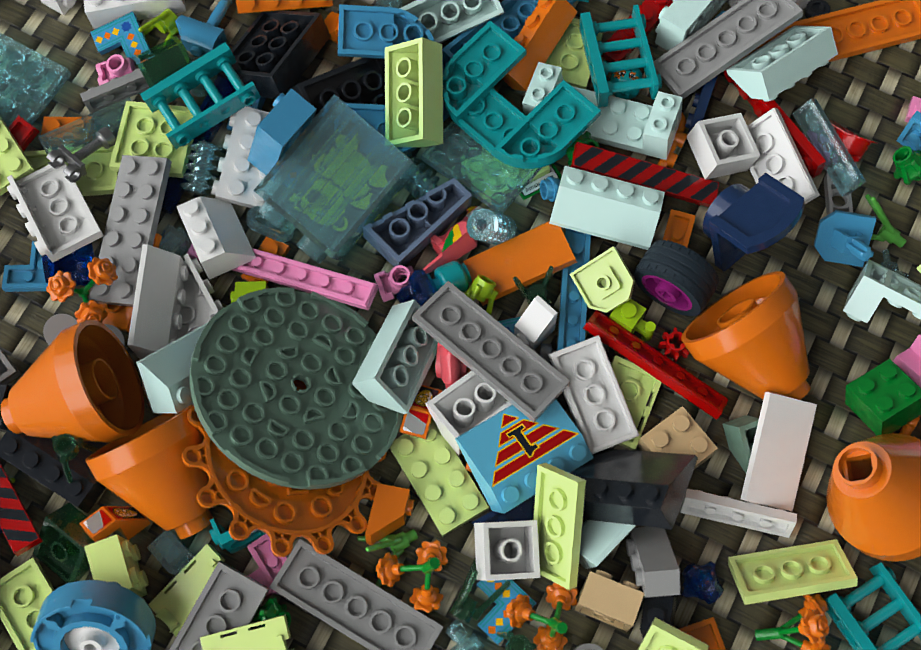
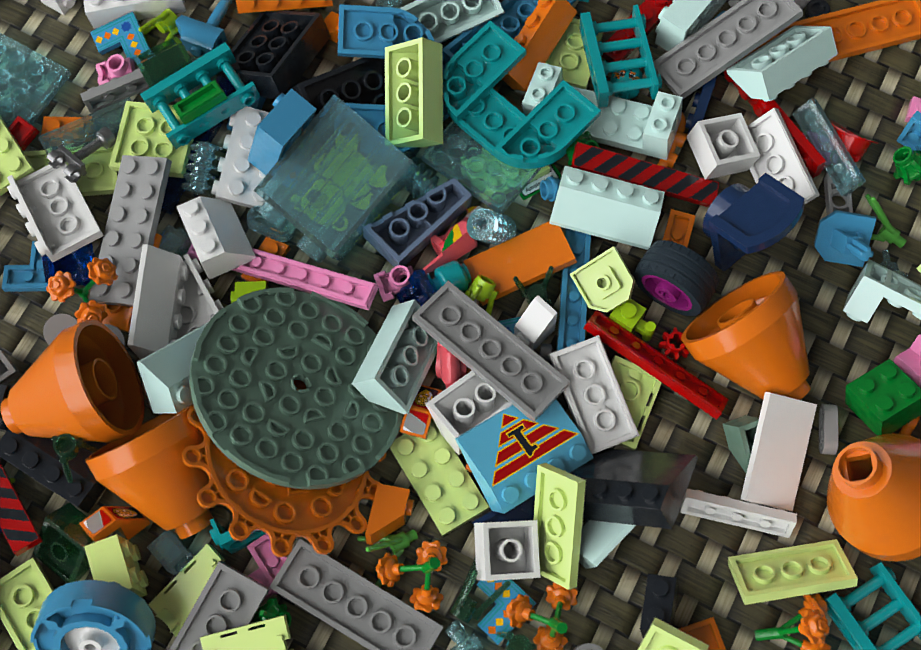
(199, 102): none -> green tile
(609, 600): tan brick -> none
(653, 562): light grey brick -> none
(679, 435): tan brick -> none
(701, 582): clear blue rock -> none
(828, 429): none -> light grey beam

